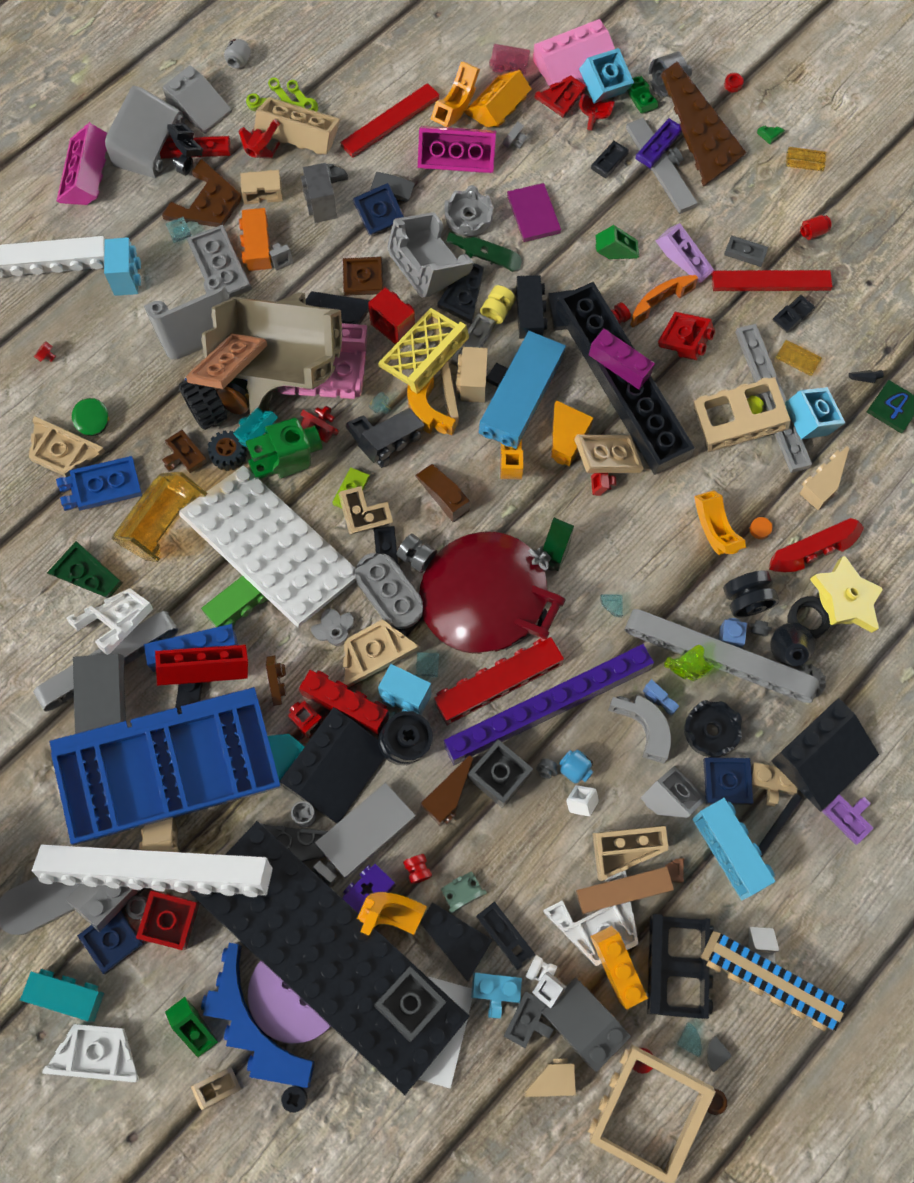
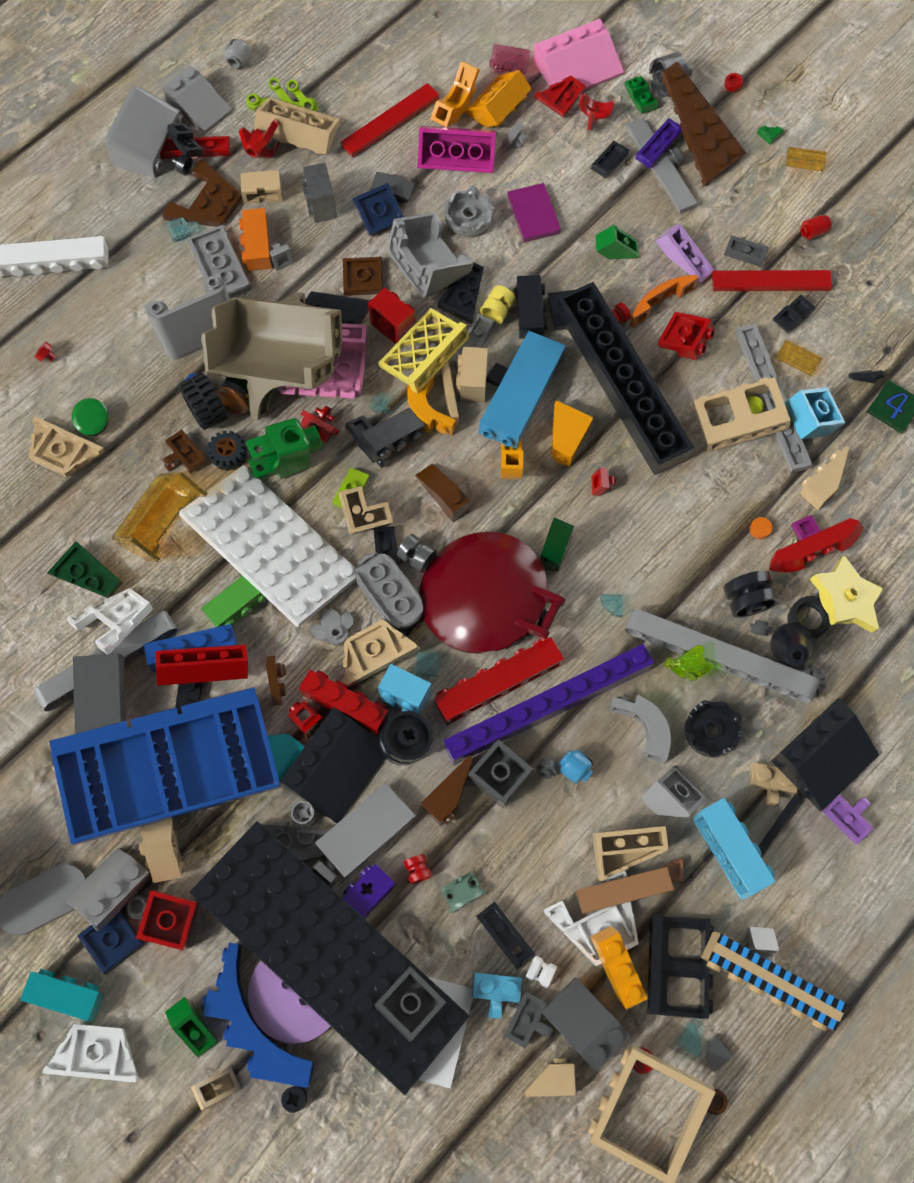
(83, 166): dark pink slope -> none
(100, 484): blue tile -> none
(122, 266): medium azure brick -> none
(153, 870): white brick -> none
(226, 361): nougat tile -> none
(254, 425): teal slope -> none
(336, 174): dark grey tile -> none
(391, 910): light orange arch -> none
(456, 939): black wing -> none
(495, 253): dark green piece -> none
(540, 558): light grey plant -> none
(549, 989): tile -> none
(582, 800): white slope -> none
(606, 75): medium azure brick -> none
(608, 454): tan tile -> none
(621, 359): magenta brick -> none
(657, 695): medium blue plate -> none
(716, 525): light orange arch -> none
(729, 780): dark blue plate -> none
(733, 632): medium blue brick -> none
(805, 527): none -> magenta plate

